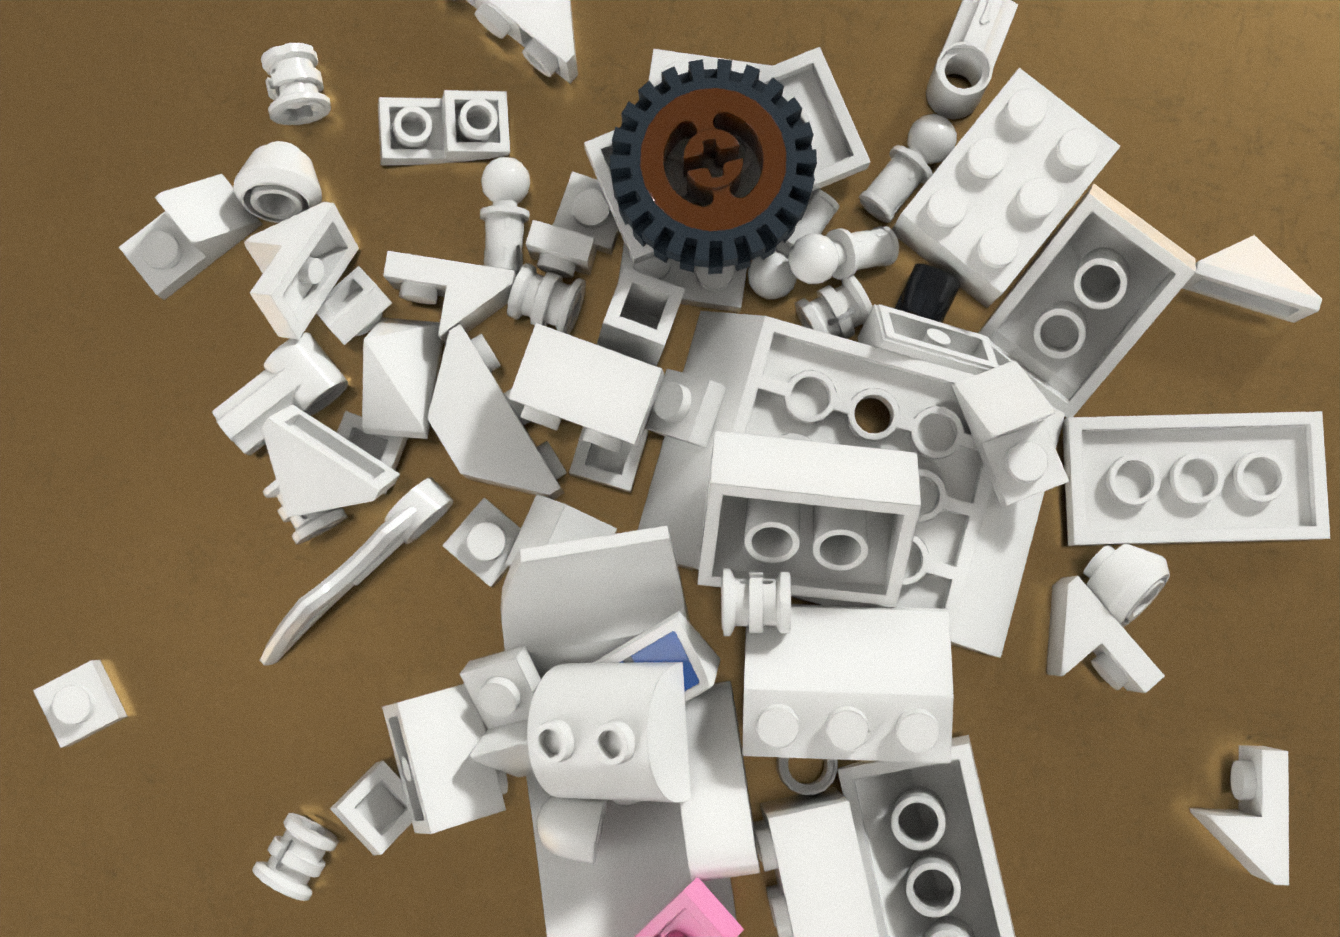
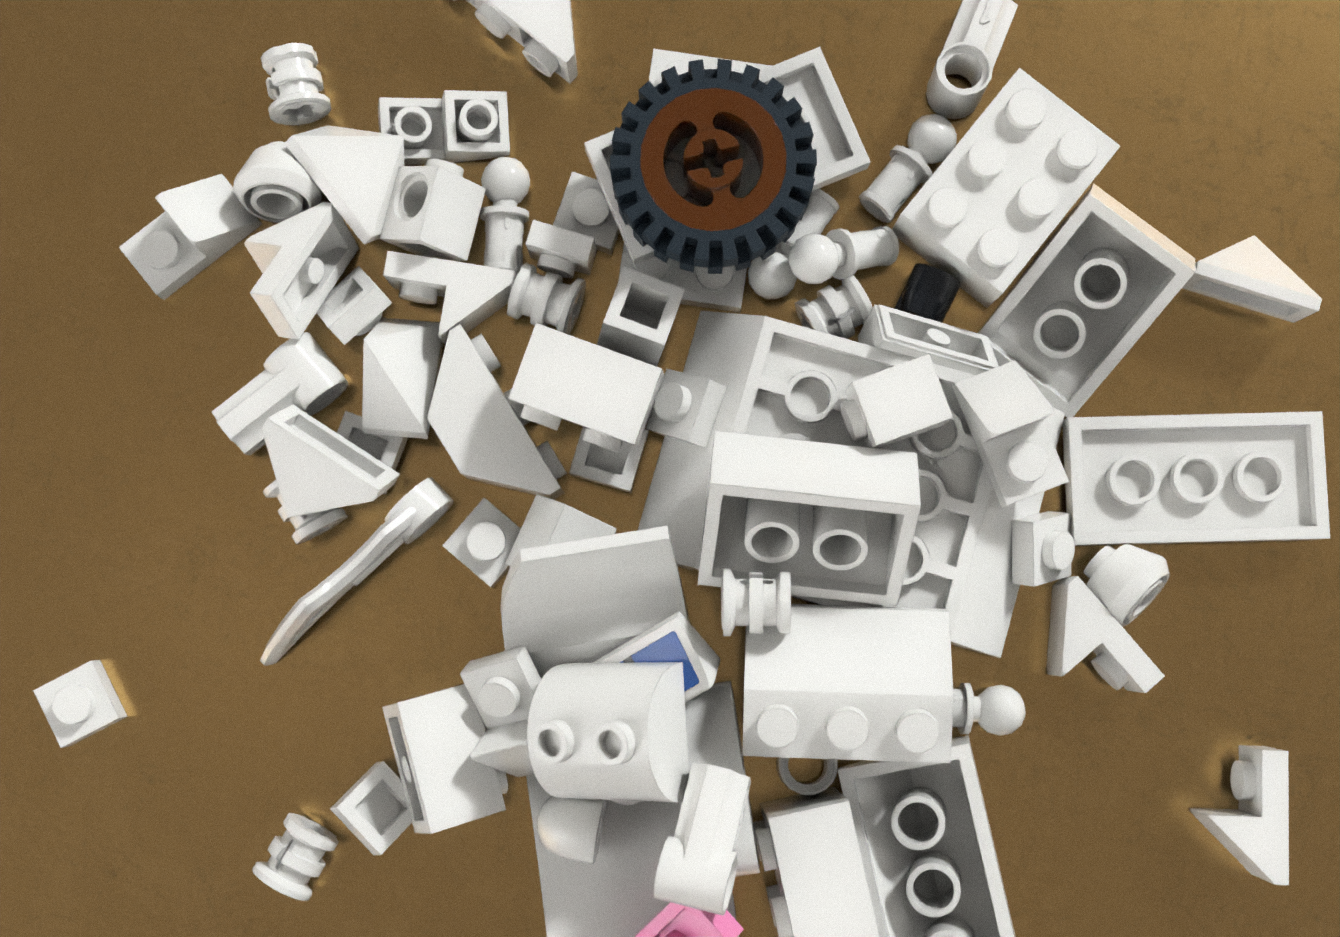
(353, 172): none -> white slope
(433, 211): none -> white brick
(701, 859): none -> white piece
(895, 404): none -> white brick
(996, 709): none -> white pin
(1041, 548): none -> white plate

